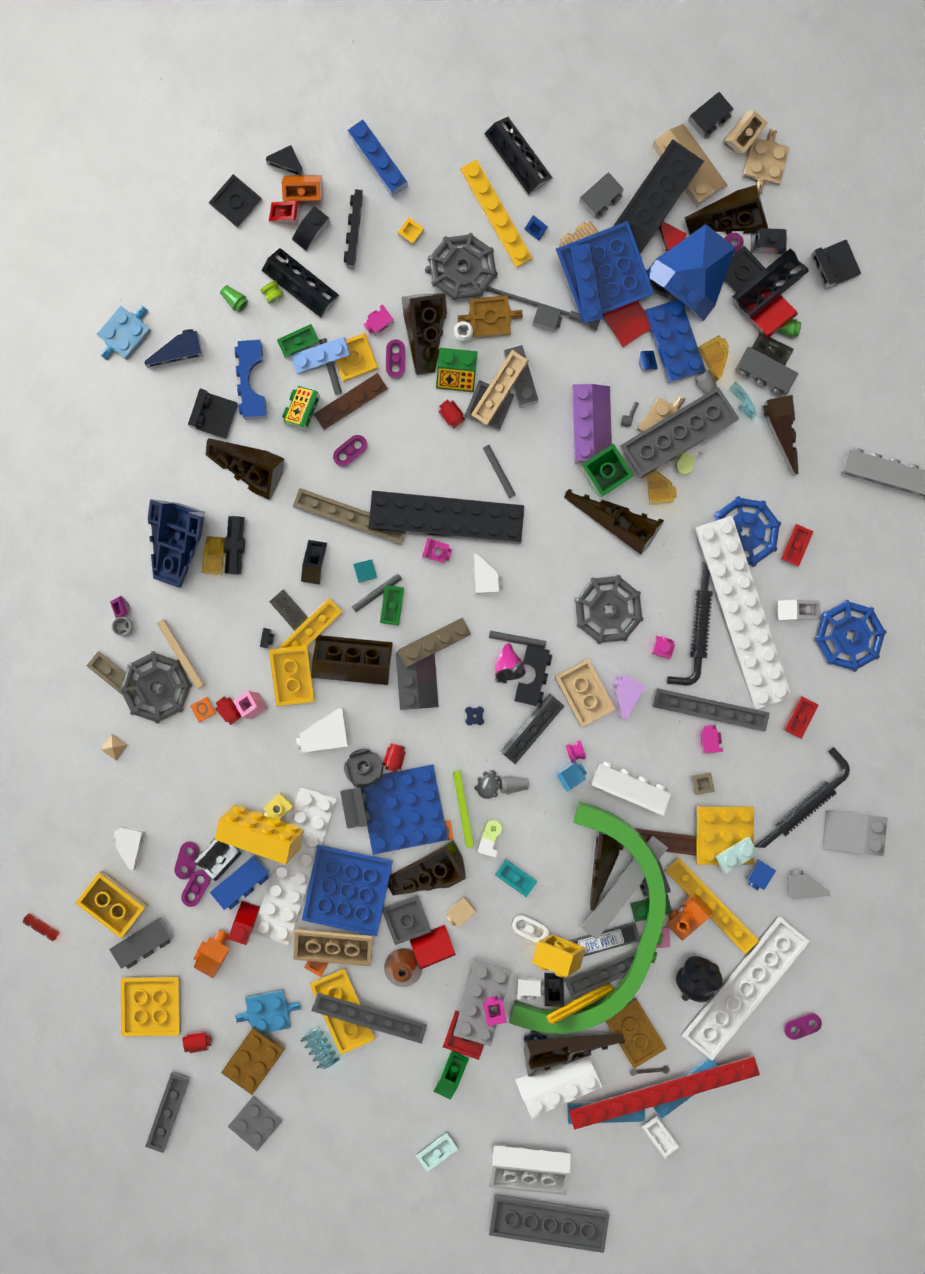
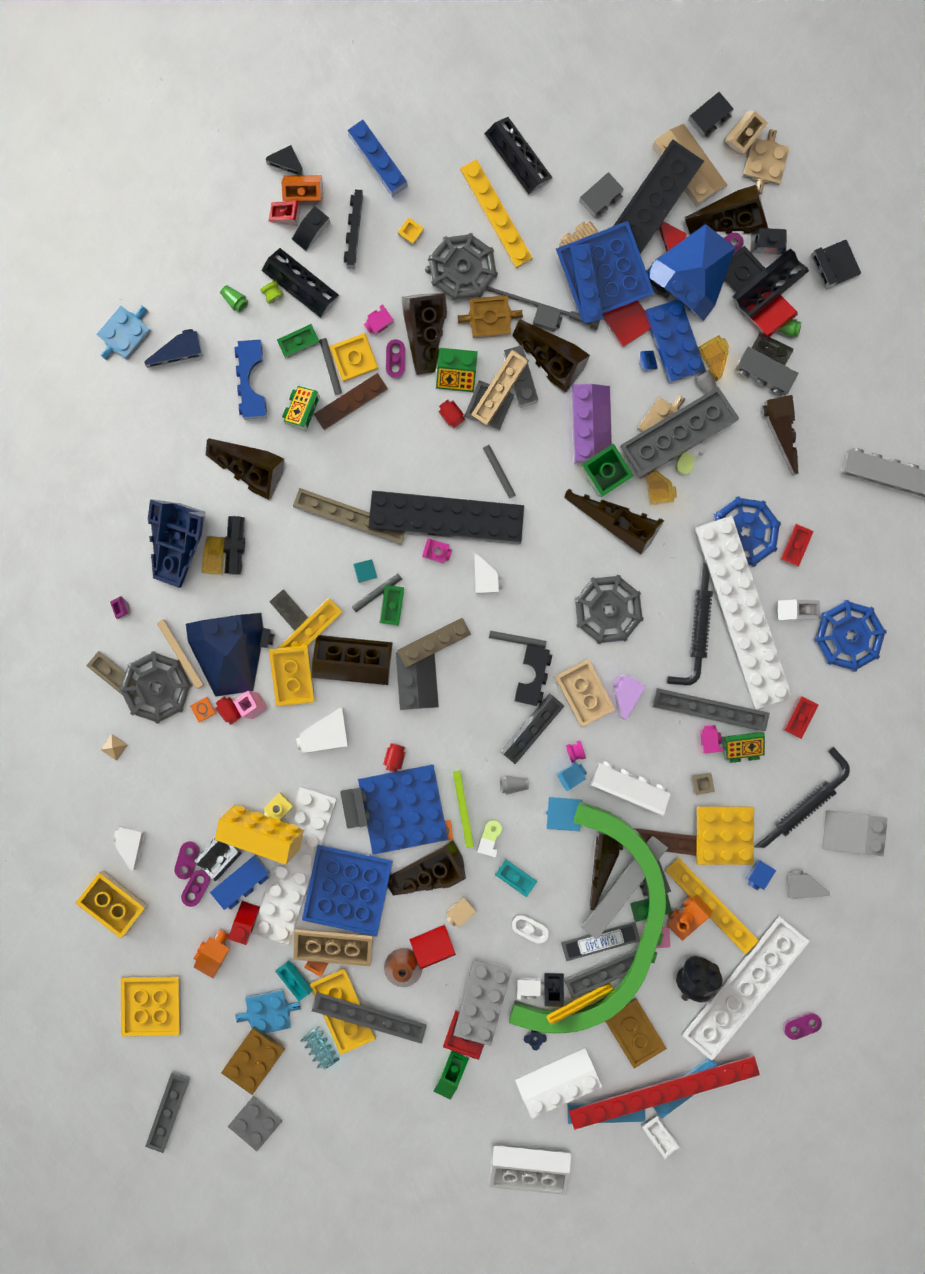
(40, 927): clear red axle -> none
(121, 624): light grey wheel -> none
(141, 943): dark grey brick -> none
(197, 1042): red brick -> none
(212, 414): black bracket -> none
(227, 651): none -> dark blue wedge
(235, 201): black tile -> none
(294, 980): none -> teal plate
(313, 562): black slope -> none
(321, 355): light blue plate -> none
(349, 450): magenta plate -> none
(368, 777): dark grey plate -> none
(406, 920): dark grey plate -> none
(437, 1152): light aqua plate -> none
(463, 326): white cone -> none
(470, 712): dark blue plate -> none
(488, 785): dark grey piece -> none
(497, 1018): dark pink brick -> none
(508, 665): hat -> none
(536, 227): blue slope -> none
(549, 1224): dark grey plate -> none
(557, 356): none -> dark brown wedge
(557, 1051): dark brown wedge -> none
(558, 955): yellow brick -> none
(561, 814): none -> dark azure piece
(627, 420): dark grey hand -> none
(663, 647): dark pink brick -> none
(665, 1069): clear smoke hinge -> none
(736, 855): light aqua plate -> none
(743, 745): none -> slope
(746, 406): clear light blue slope -> none

